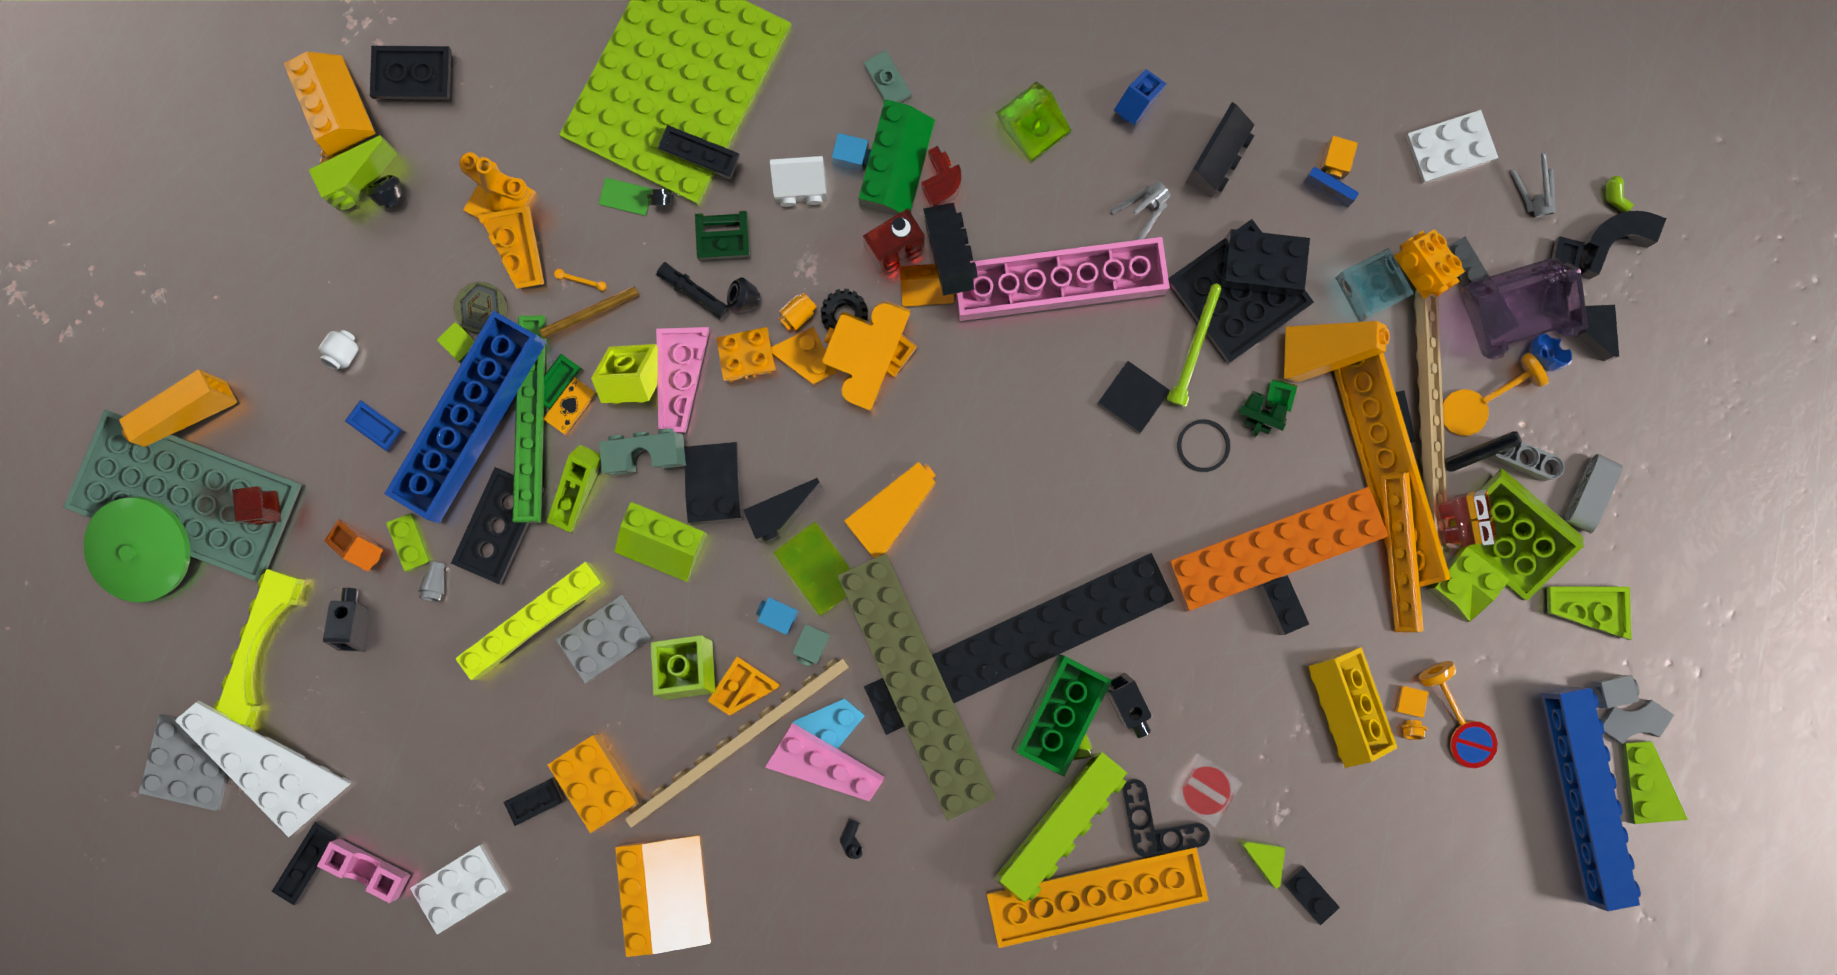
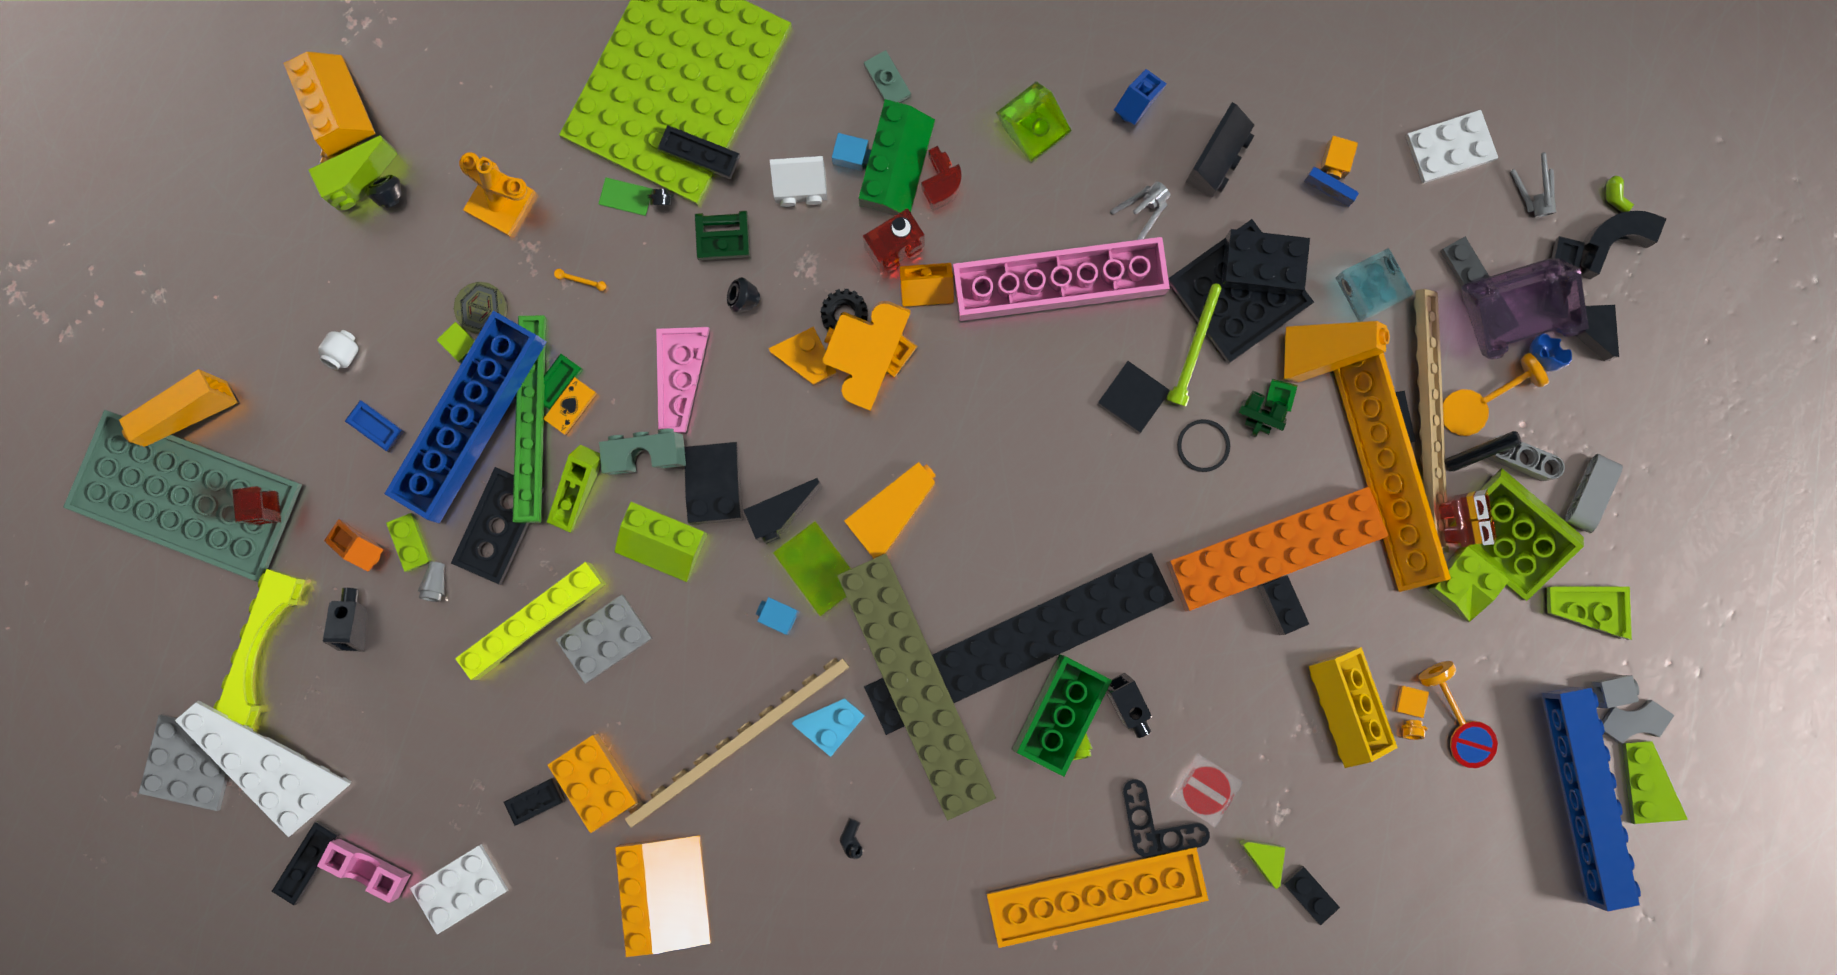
(137, 549): bright green dish -> none
(410, 72): black plate -> none
(516, 242): light orange wing -> none
(588, 312): pearl gold bar -> none
(627, 374): neon yellow slope -> none
(682, 667): lime slope -> none
(696, 293): black pin -> none
(741, 687): light orange wing -> none
(745, 354): light orange hinge -> none
(796, 312): light orange brick -> none
(810, 645): sand green brick -> none
(818, 762): bright pink wing -> none
(949, 249): black brick -> none
(1060, 827): lime brick -> none
(1402, 552): light orange tile -> none
(1429, 263): light orange brick -> none

